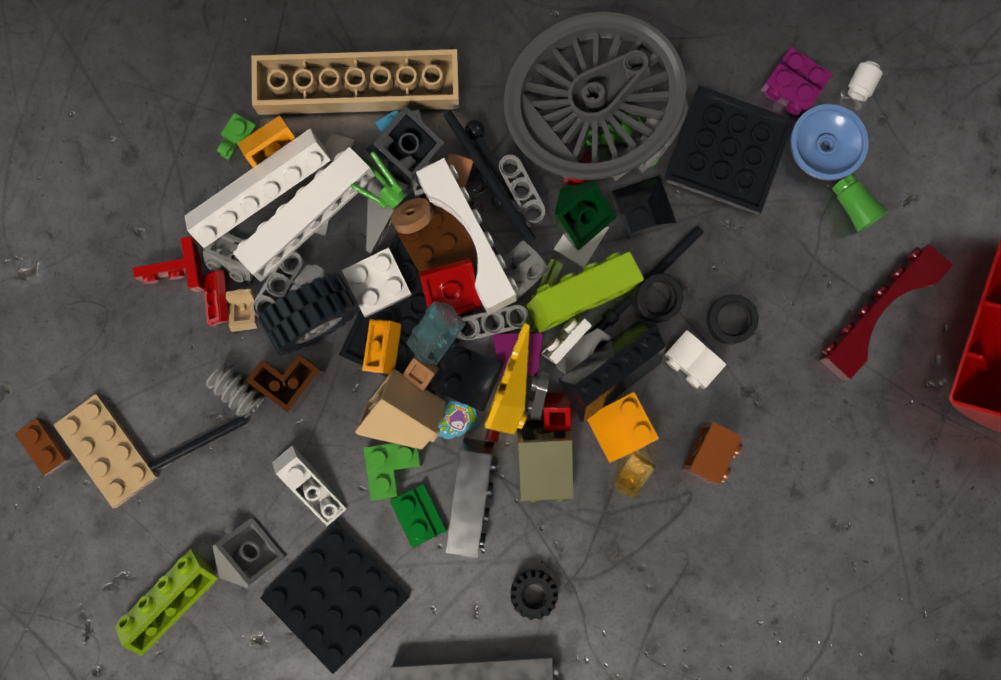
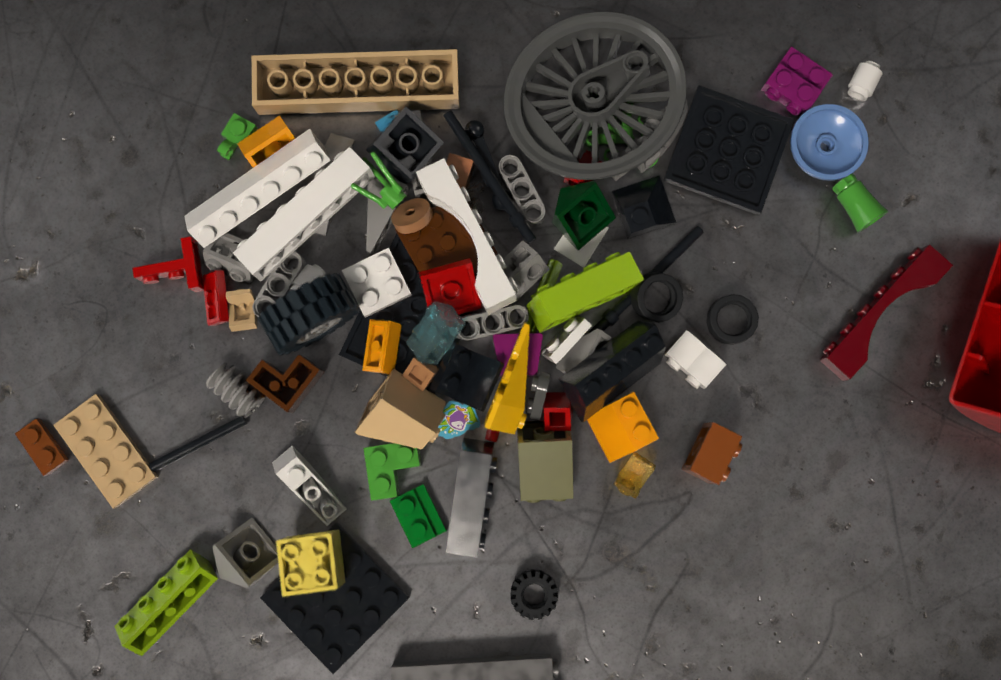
(310, 562): none -> light yellow brick

